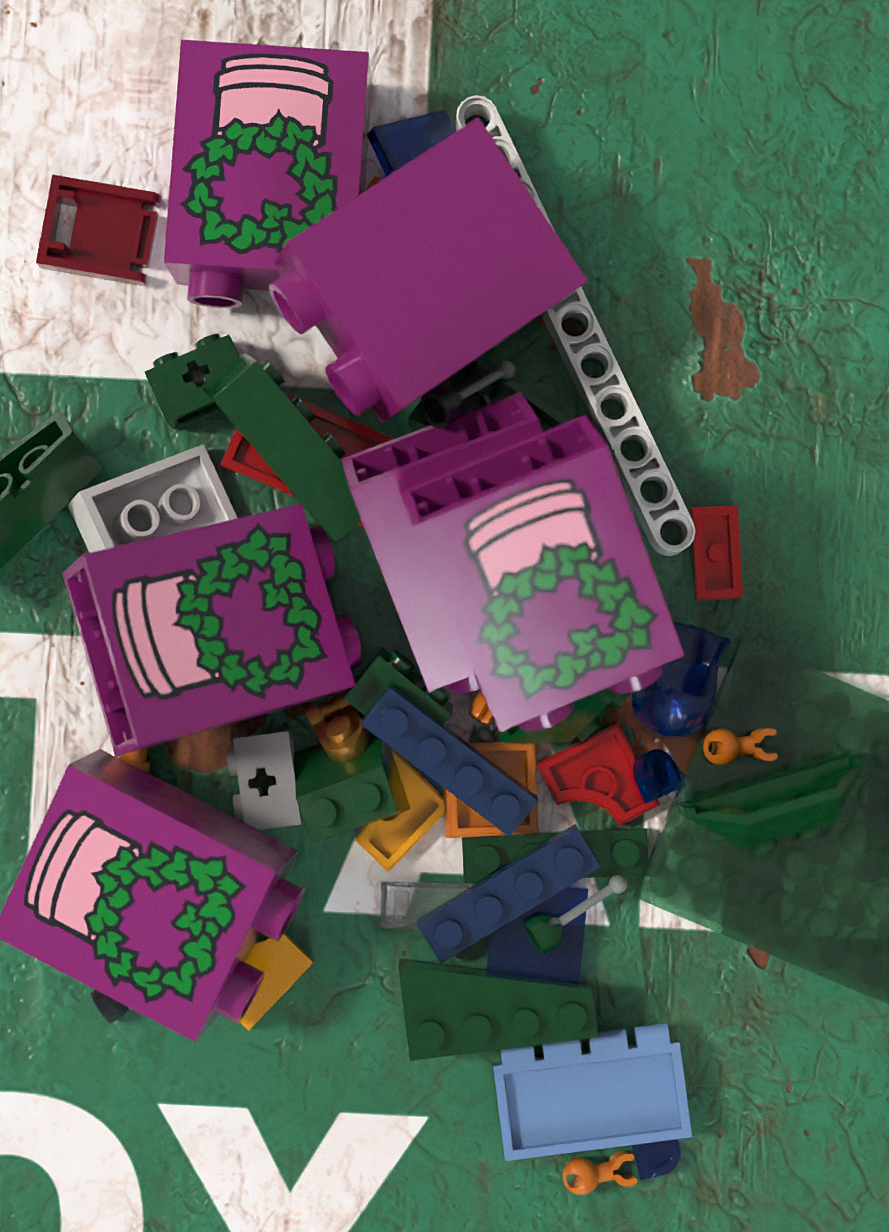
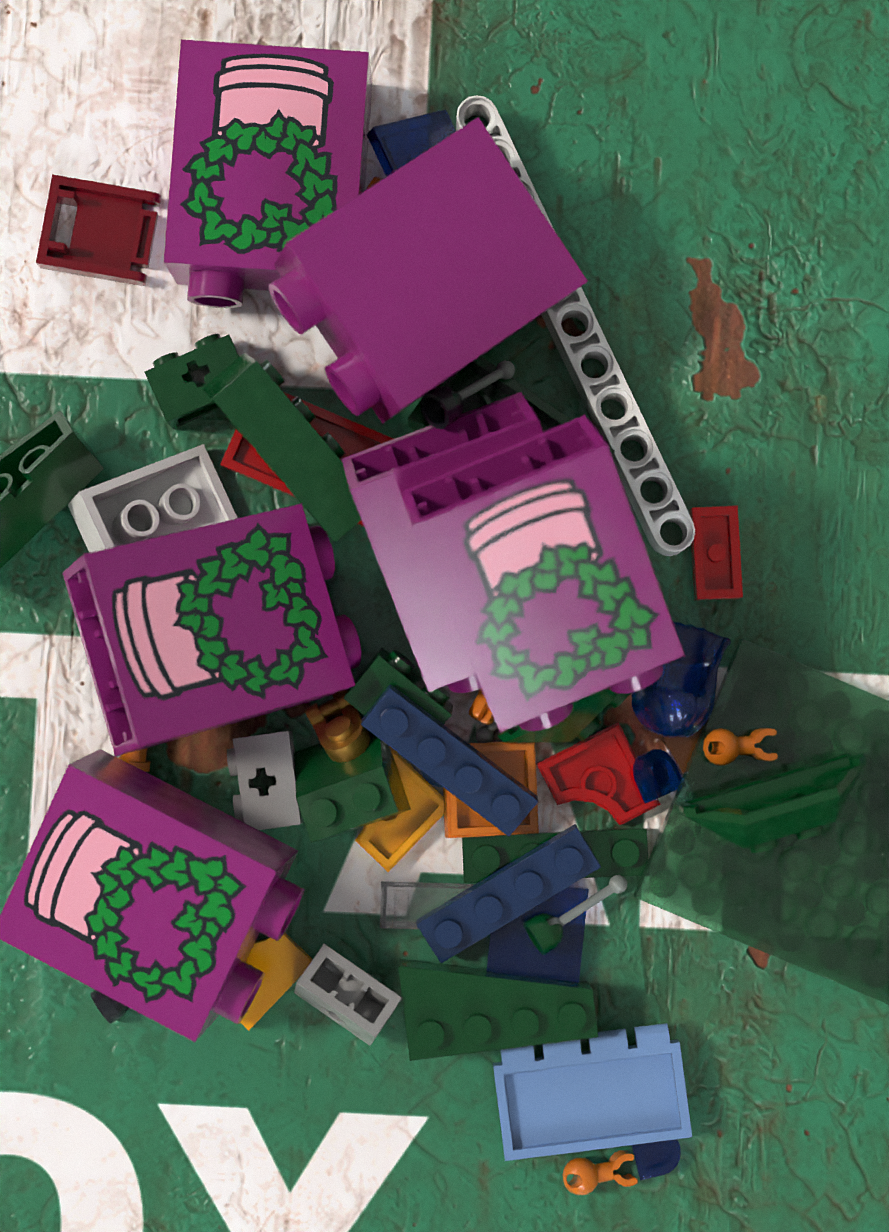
(347, 994): none -> light grey brick

